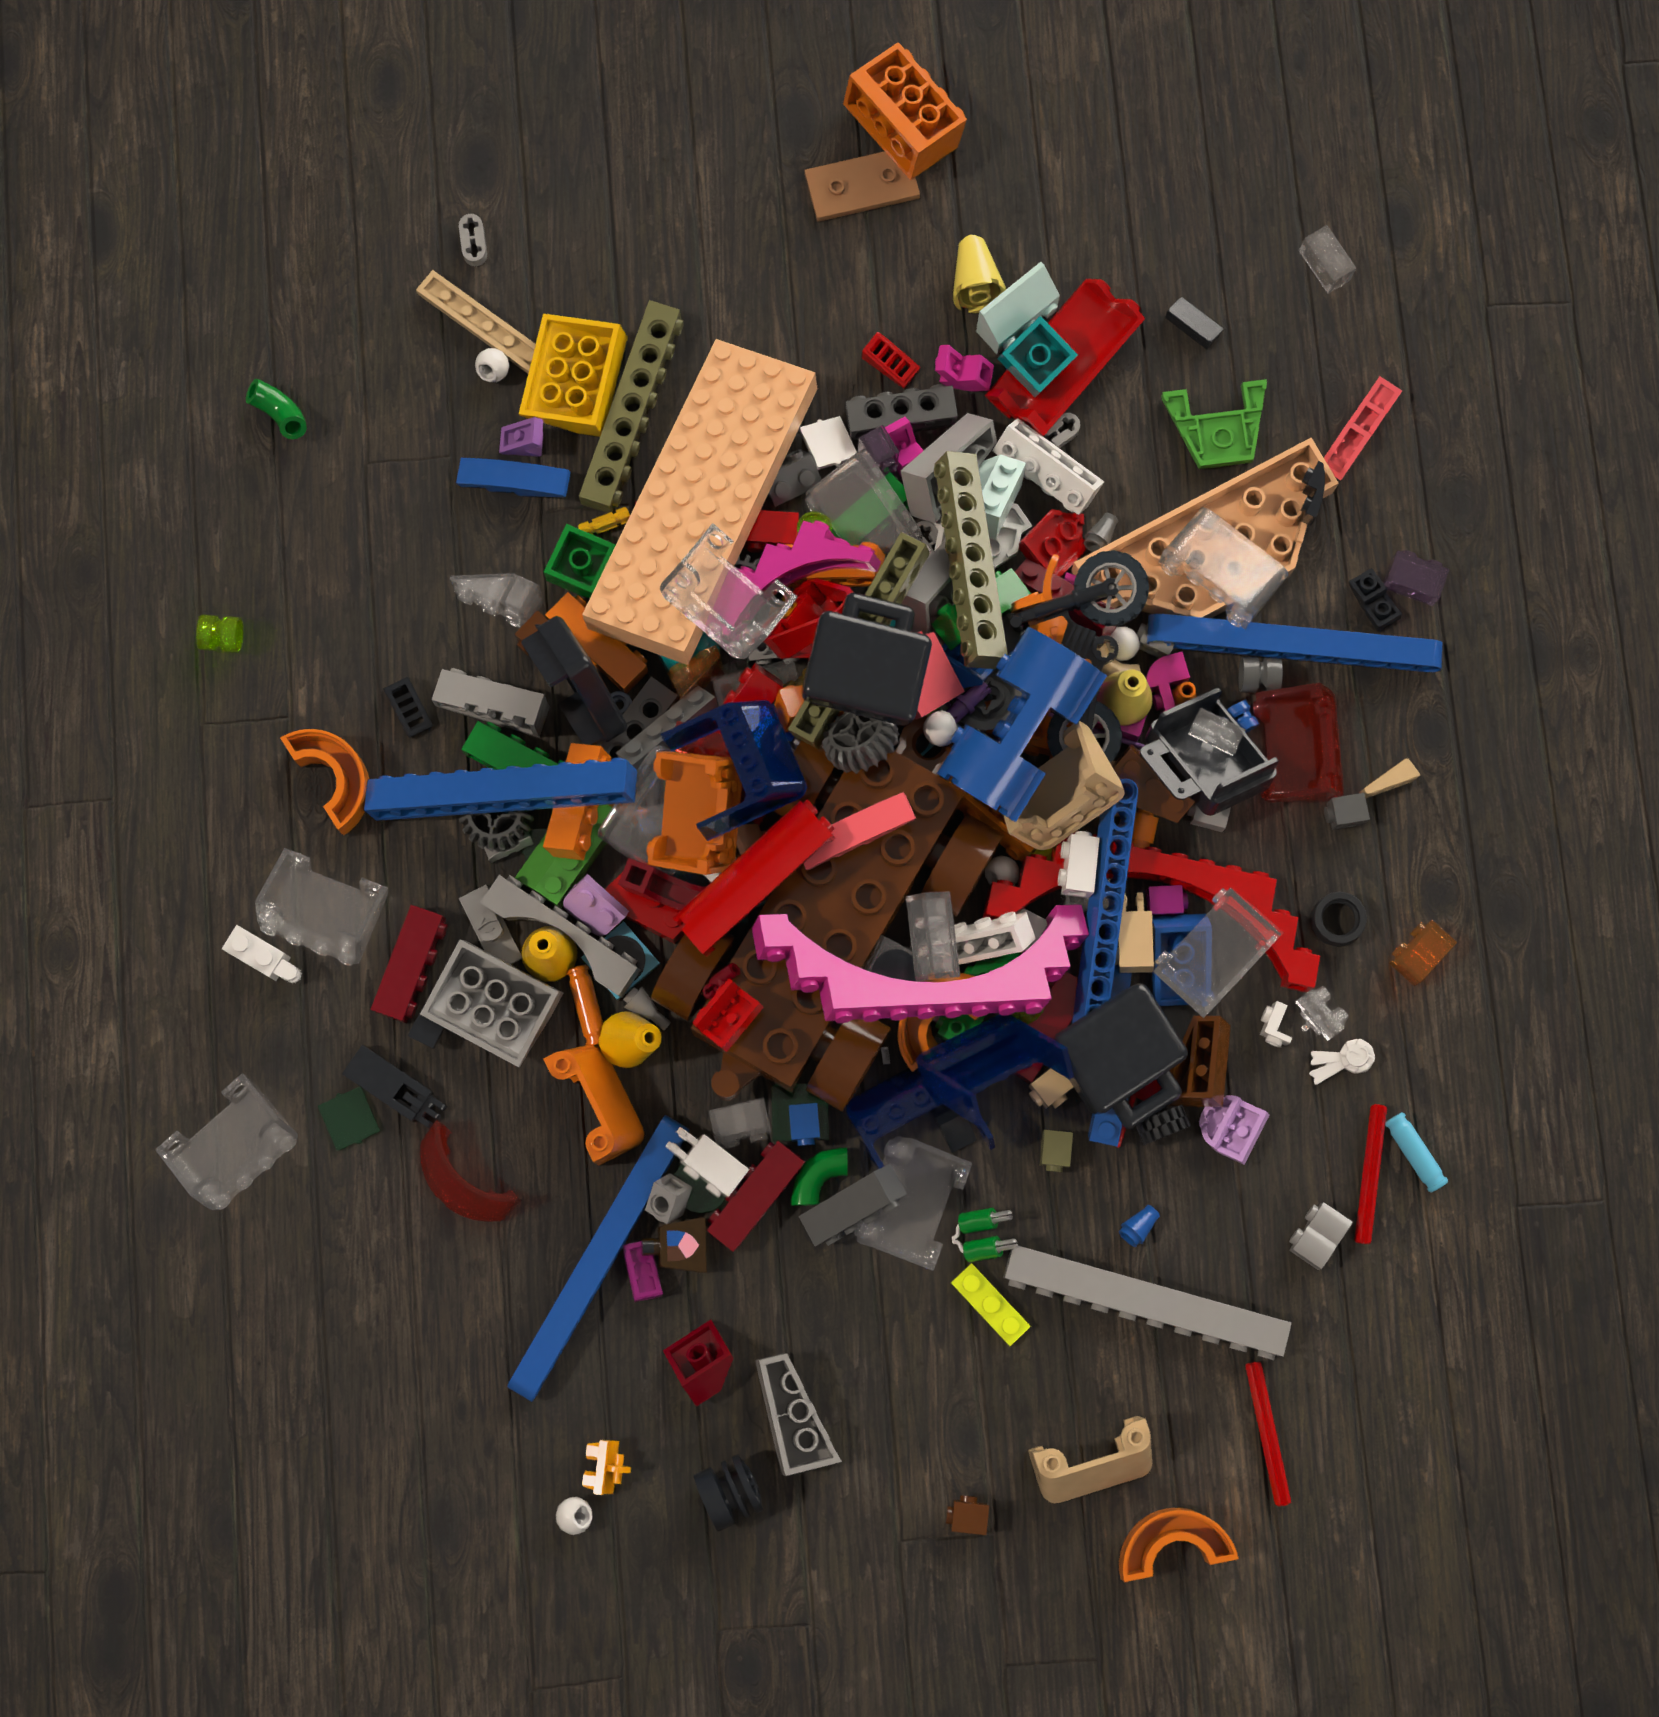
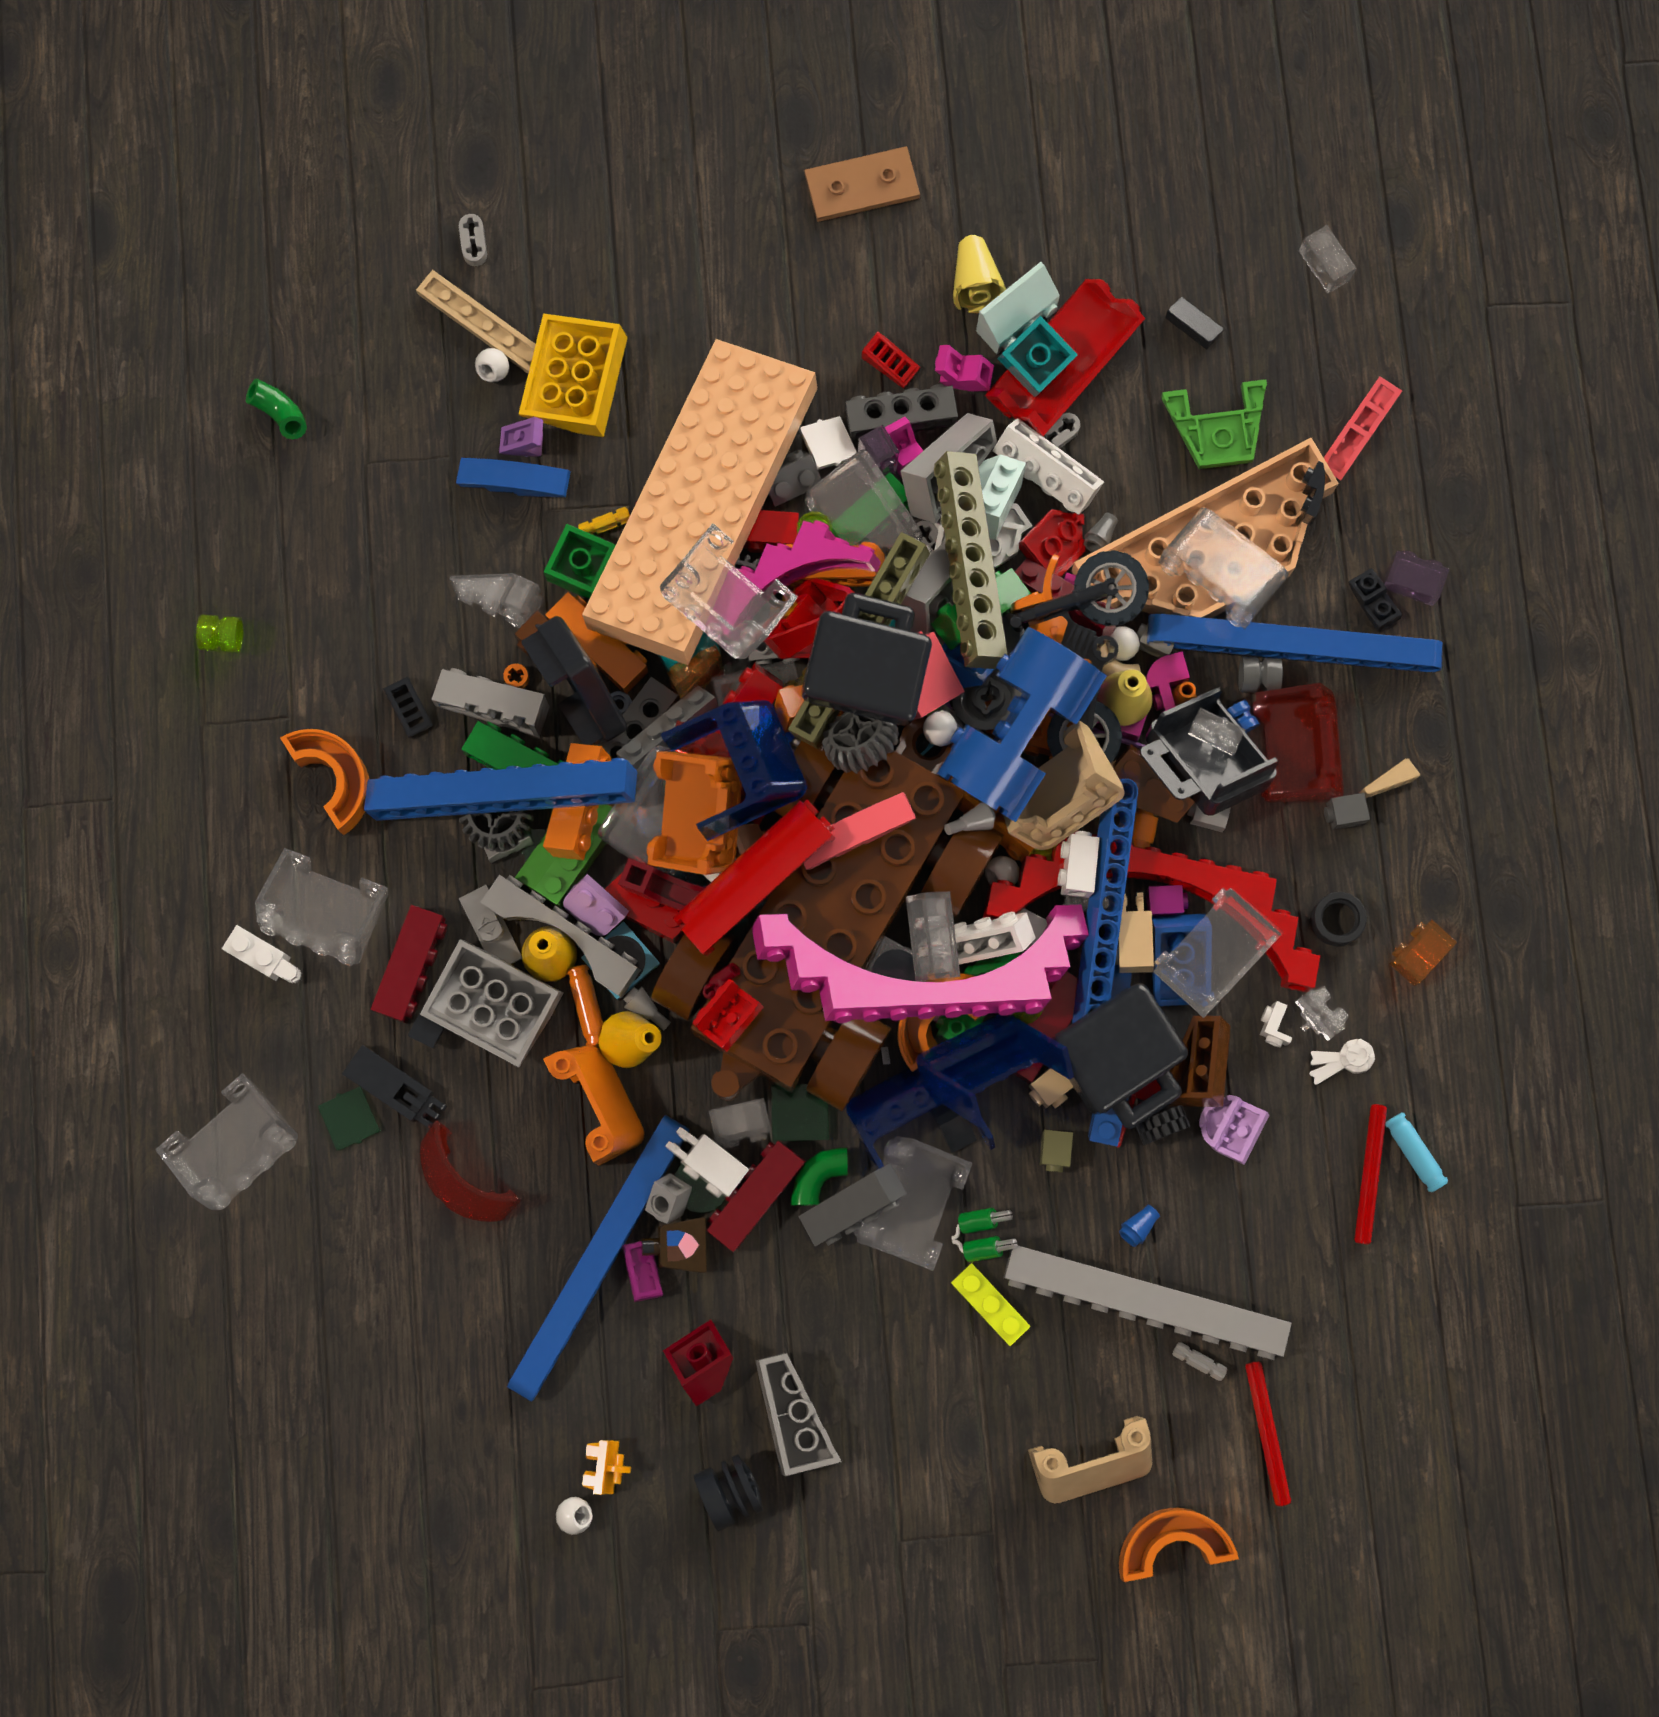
(518, 668): none -> orange bush
(656, 318): olive brick -> none
(804, 1123): blue brick -> none
(904, 110): orange brick -> none
(966, 702): medium lavender pin -> none
(968, 1516): reddish brown brick -> none
(979, 818): none -> light grey cone
(1199, 1361): none -> light grey axle
(1320, 1235): light grey brick -> none

